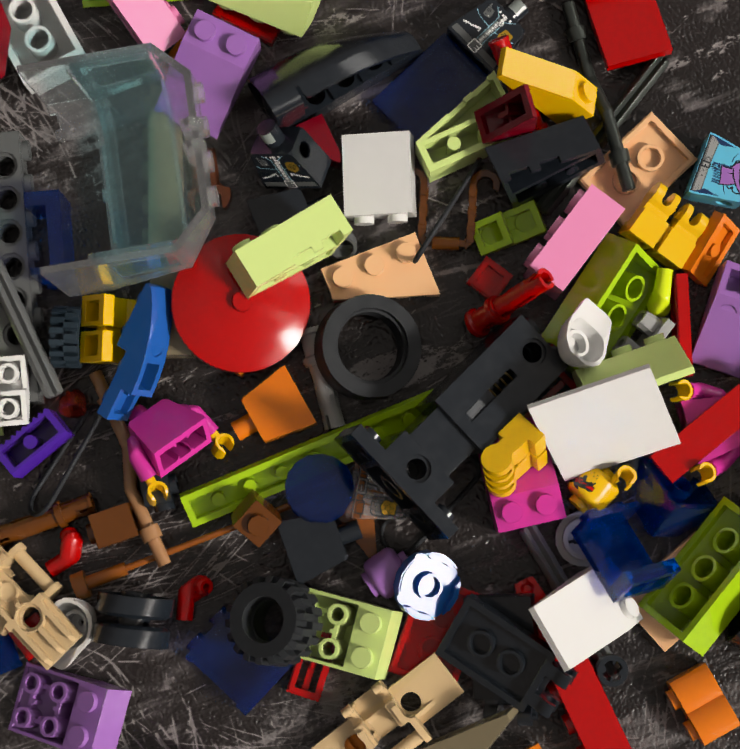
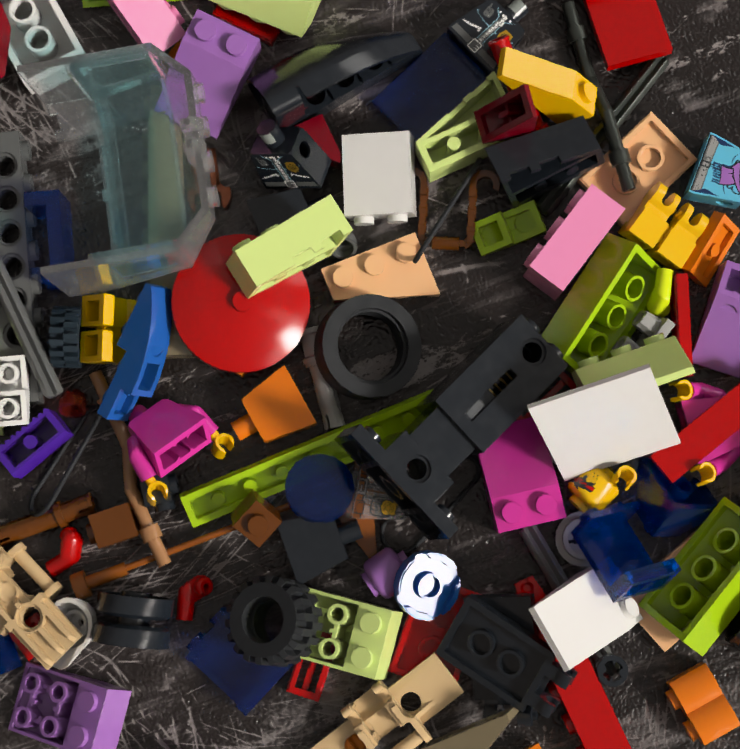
(489, 278): red tile -> none
(499, 308): red pin -> none
(516, 452): yellow legs -> none
(584, 336): white cap -> none

